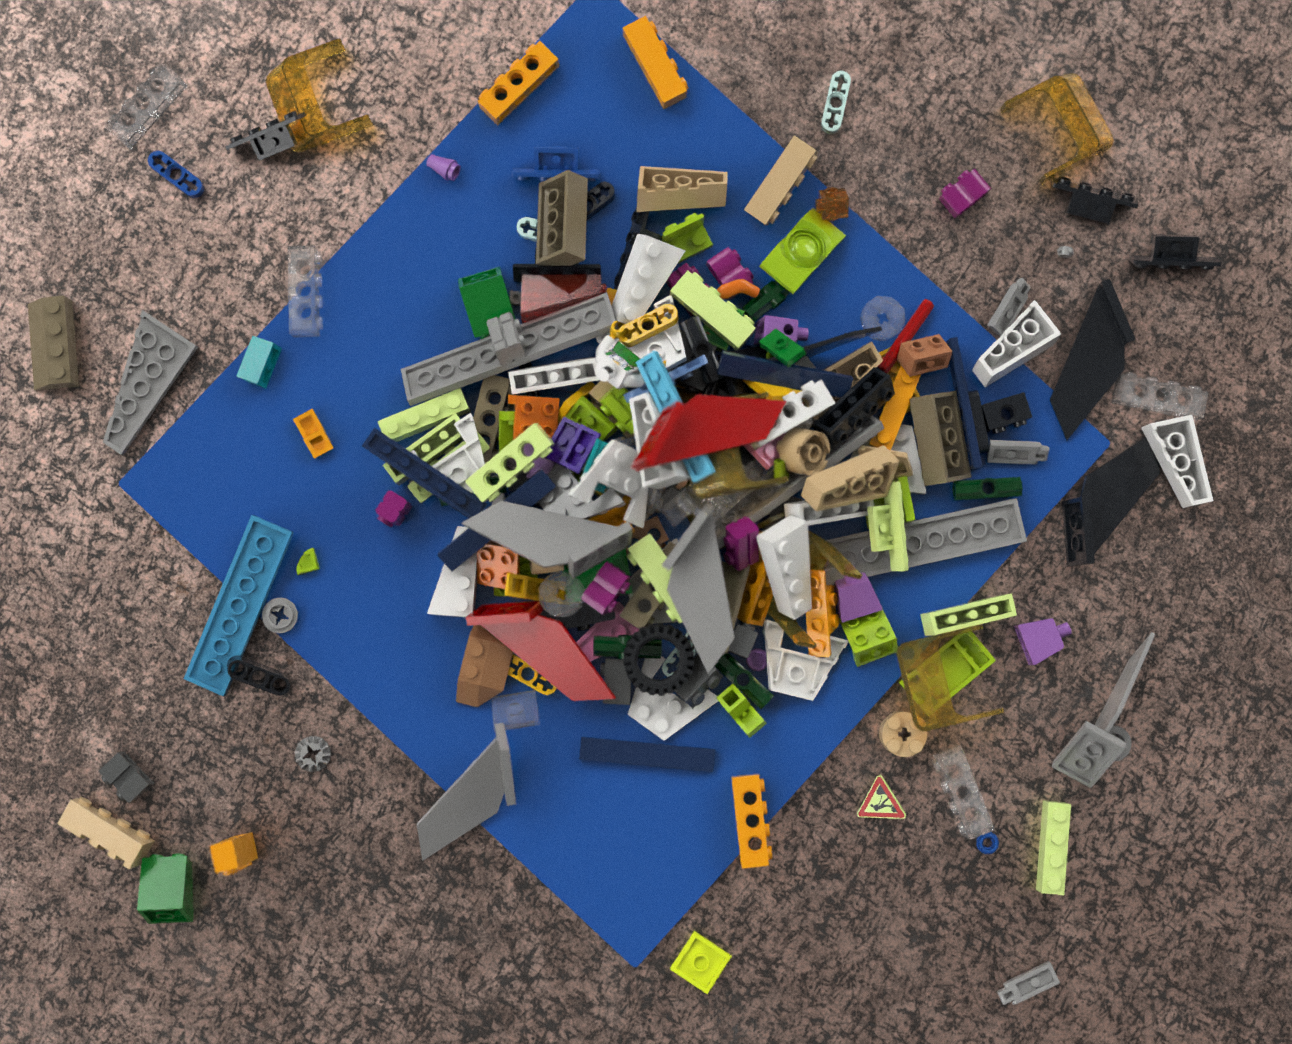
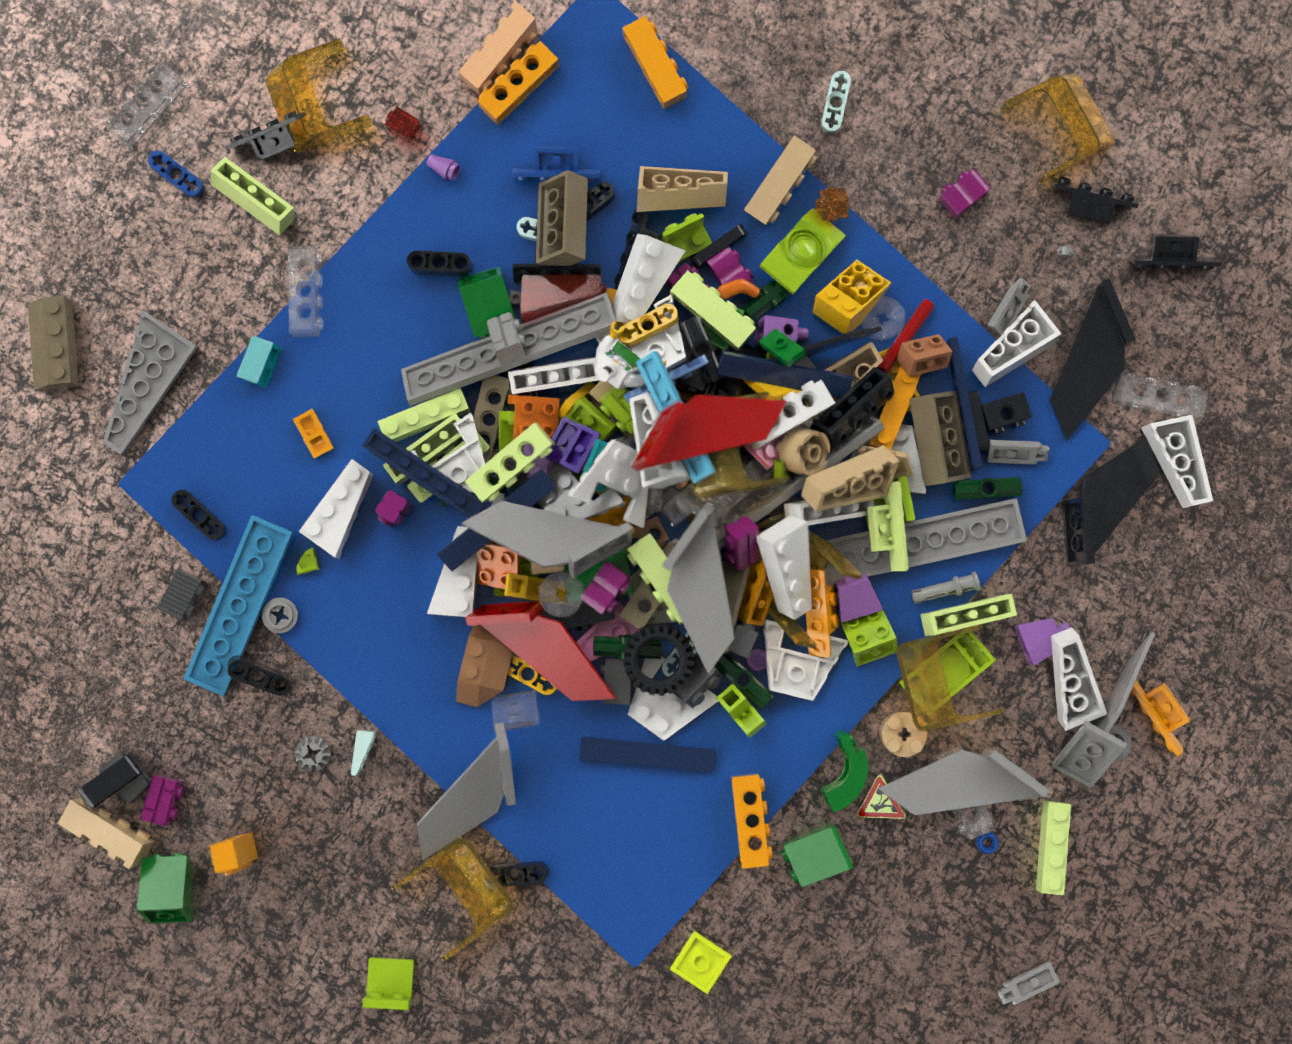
(110, 781): none -> black beam
(162, 800): none -> magenta brick
(182, 594): none -> dark grey brick
(191, 499): none -> black beam
(252, 195): none -> yellowish green brick
(336, 512): none -> white wedge
(363, 744): none -> light aqua slope
(389, 983): none -> lime bracket
(402, 124): none -> clear red brick
(429, 259): none -> black beam
(472, 884): none -> clear yellow windscreen
(500, 49): none -> light nougat wedge
(531, 866): none -> black beam
(727, 240): none -> black beam
(816, 855): none -> green slope
(850, 297): none -> yellow slope
(853, 777): none -> green arch
(955, 586): none -> light grey pin
(963, 782): none -> light grey piece
(1075, 684): none -> white wedge
(1164, 712): none -> light orange bracket

